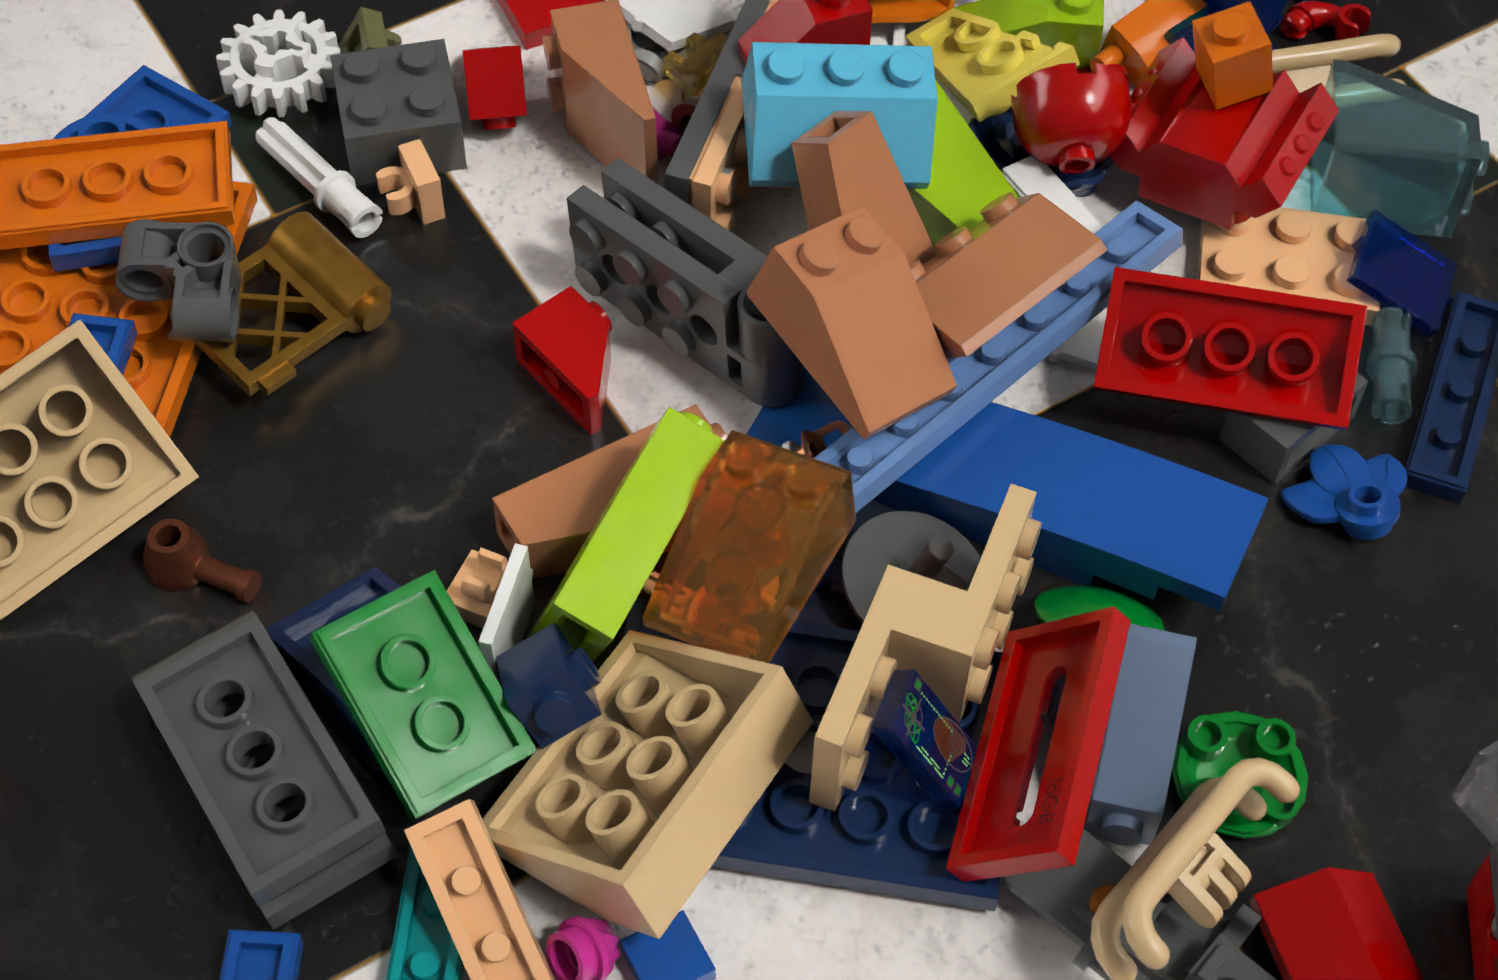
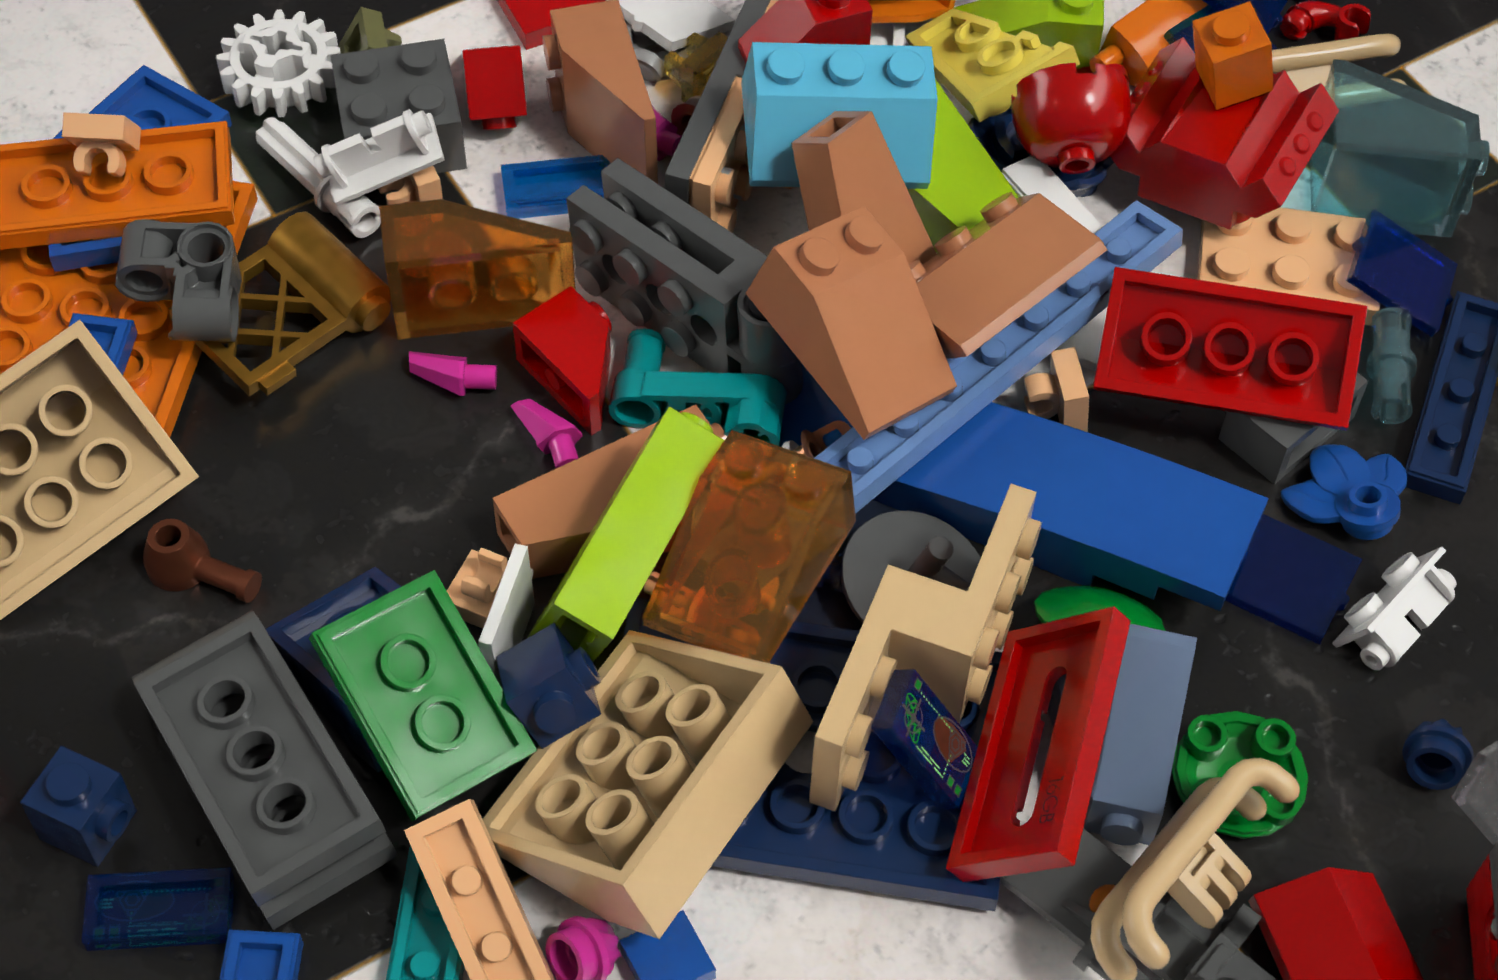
(79, 806): none -> dark blue brick
(98, 135): none -> light nougat tile
(158, 909): none -> clear blue tile
(392, 153): none -> white hinge
(452, 372): none -> dark pink bar
(468, 267): none -> clear orange slope
(543, 186): none -> clear blue tile
(549, 430): none -> dark pink bar
(733, 400): none -> teal beam
(1059, 392): none -> light nougat tile
(1293, 579): none -> clear blue piece
(1378, 619): none -> white hinge
(1437, 754): none -> dark blue plate

